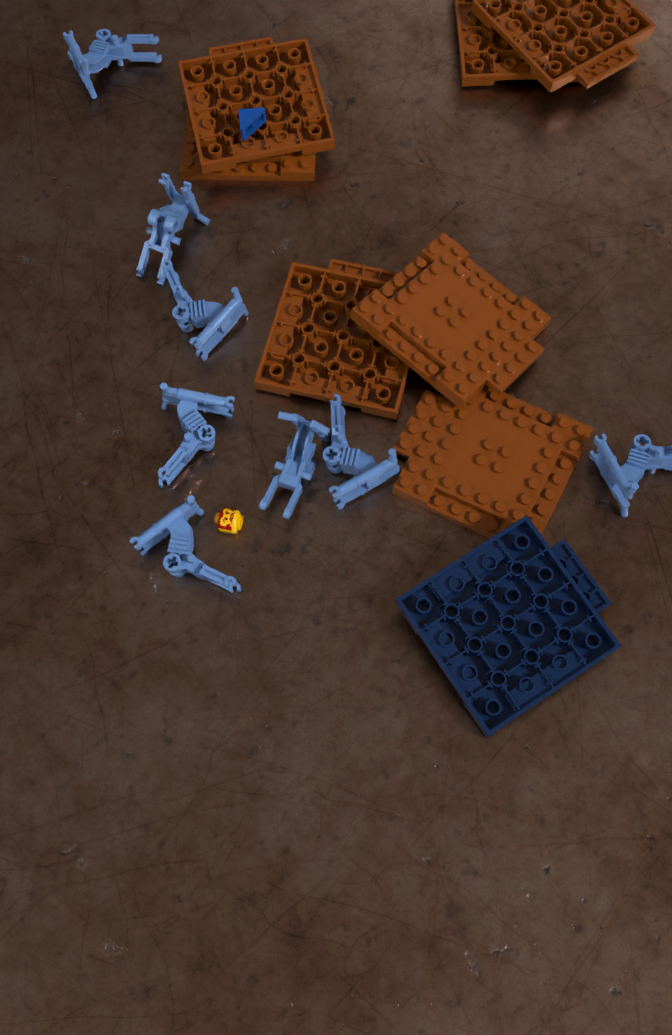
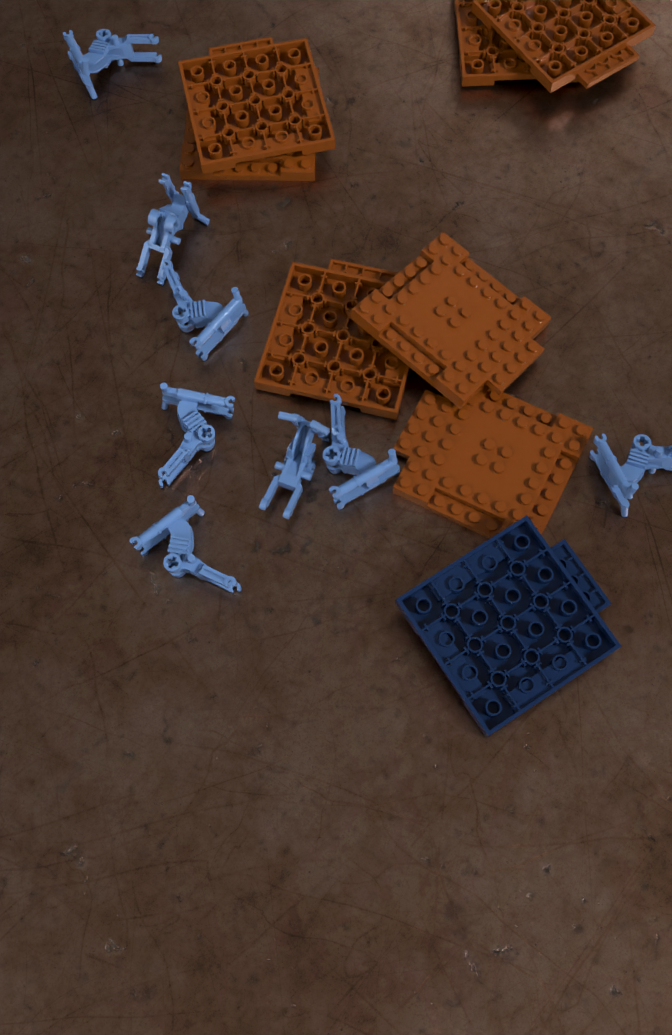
(229, 520): yellow head -> none
(250, 121): blue slope -> none

